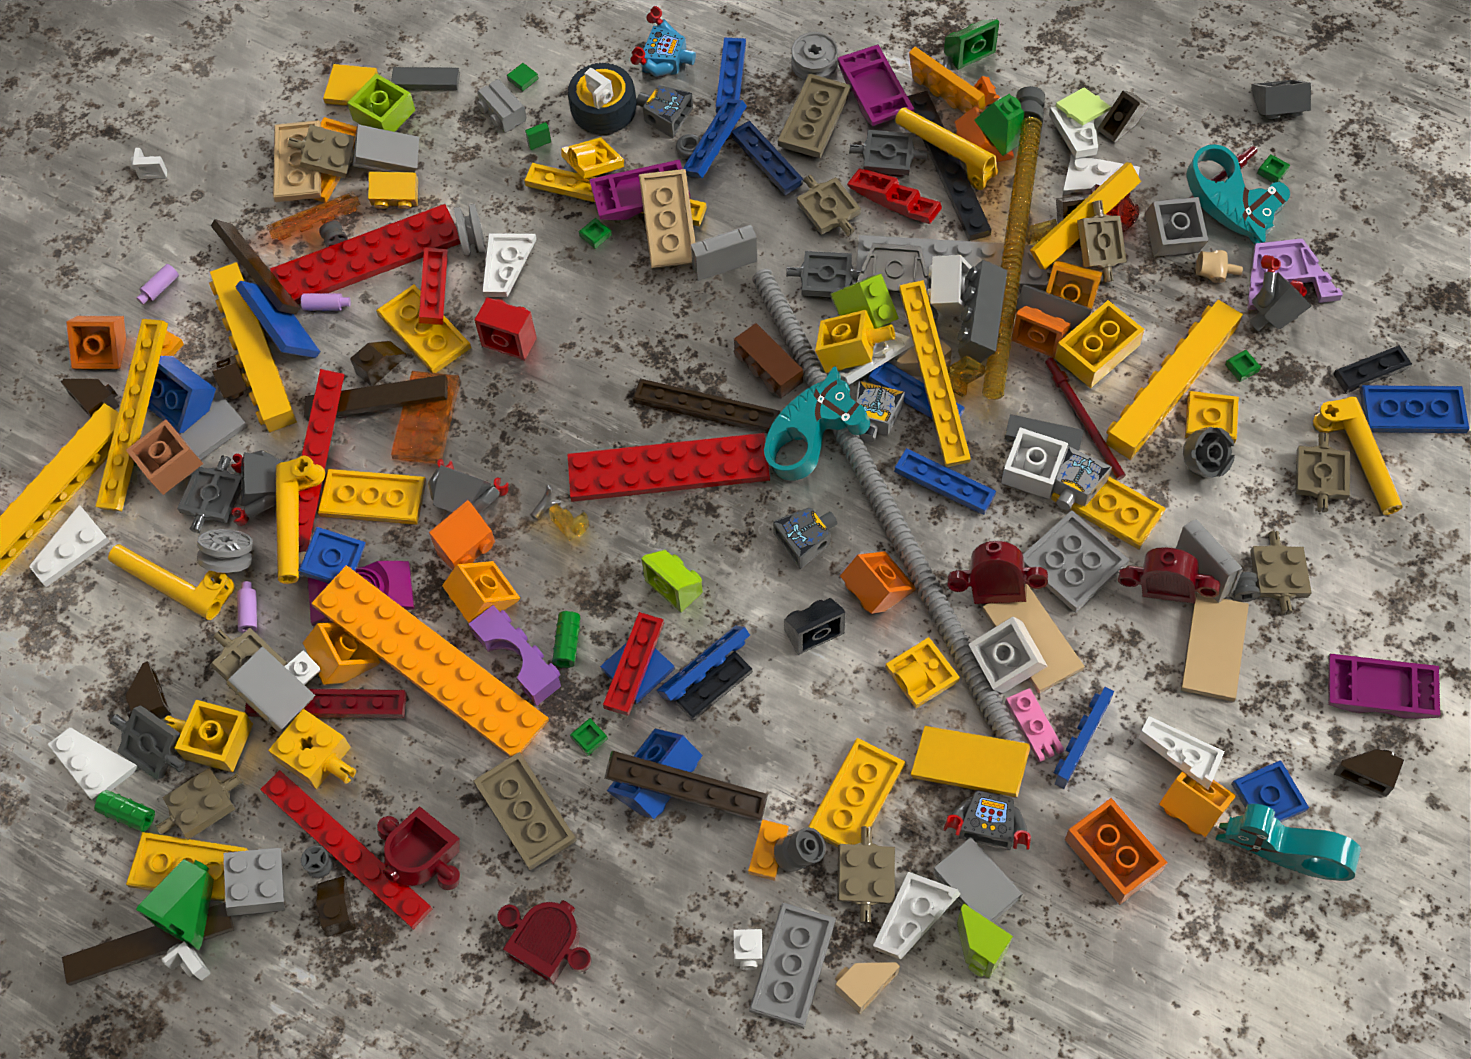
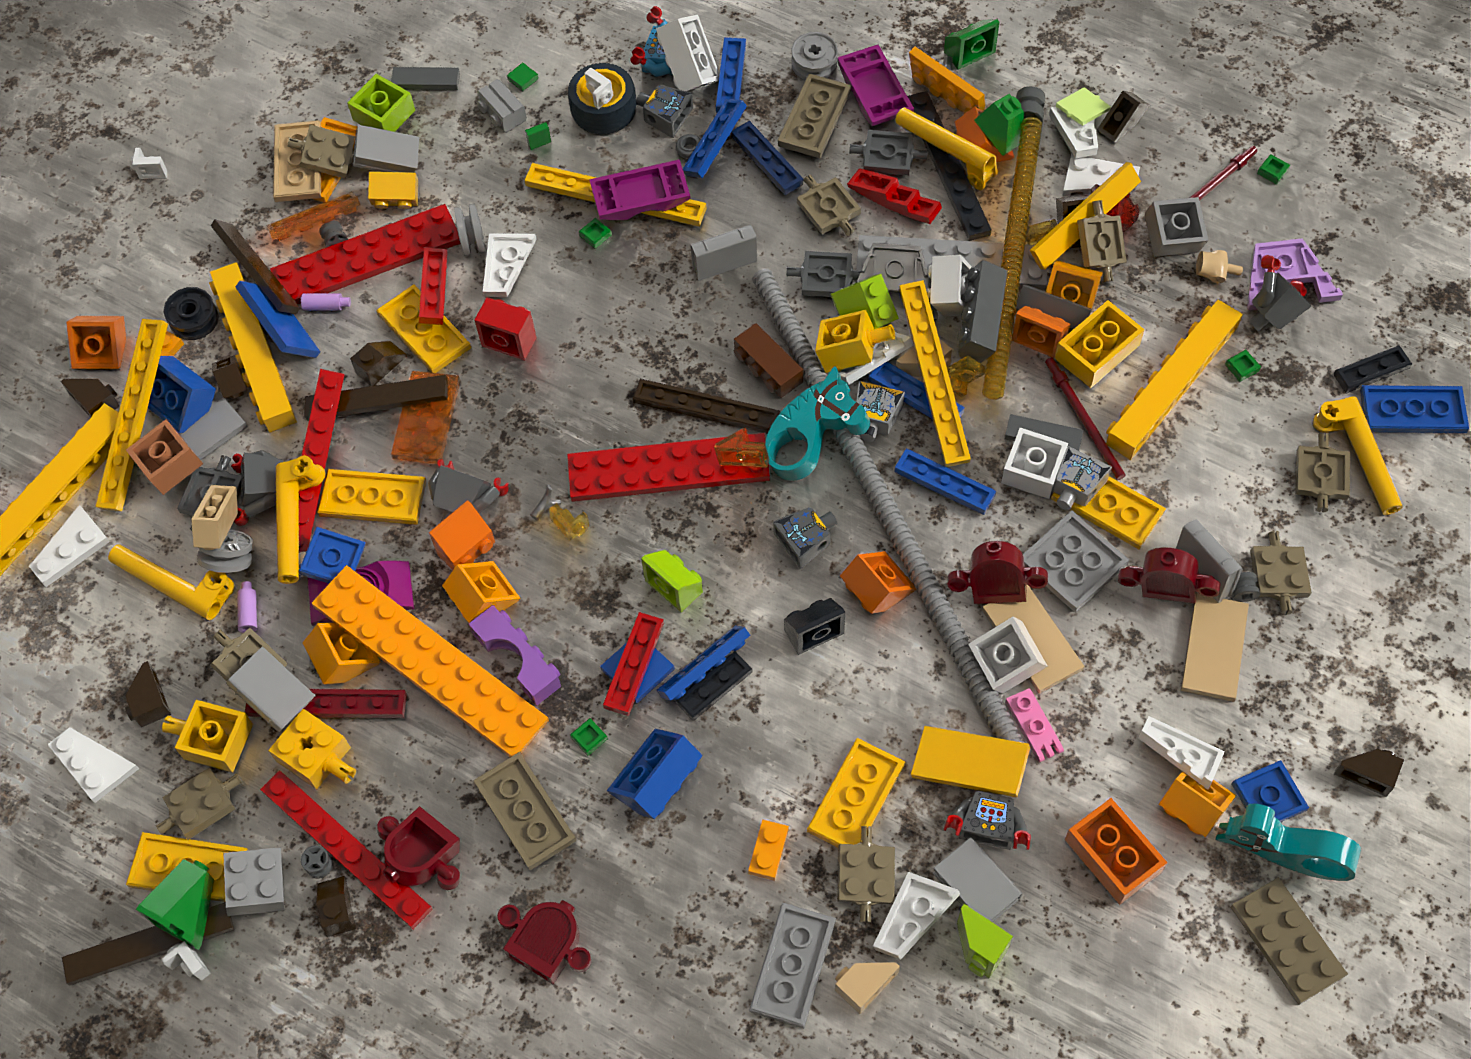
(124, 810): green axle -> none
(148, 742): dark grey plate -> none
(157, 284): lavender cylinder -> none
(179, 317): none -> black wheel
(214, 517): none -> tan brick
(303, 667): white bracket -> none
(346, 82): yellow tile -> none
(566, 639): green axle -> none
(592, 158): yellow plate -> none
(667, 218): tan tile -> none
(686, 786): dark brown tile -> none
(688, 53): none -> white slope
(739, 451): none -> clear orange slope
(748, 949): white bracket -> none
(799, 849): dark grey wheel -> none
(922, 672): yellow plate -> none
(985, 86): orange tile -> none
(1078, 745): blue plate -> none
(1209, 452): dark grey cylinder -> none
(1211, 411): yellow tile -> none
(1230, 202): teal animal -> none
(1282, 97): dark grey slope -> none
(1288, 941): none -> dark tan plate
(1383, 687): magenta slope -> none

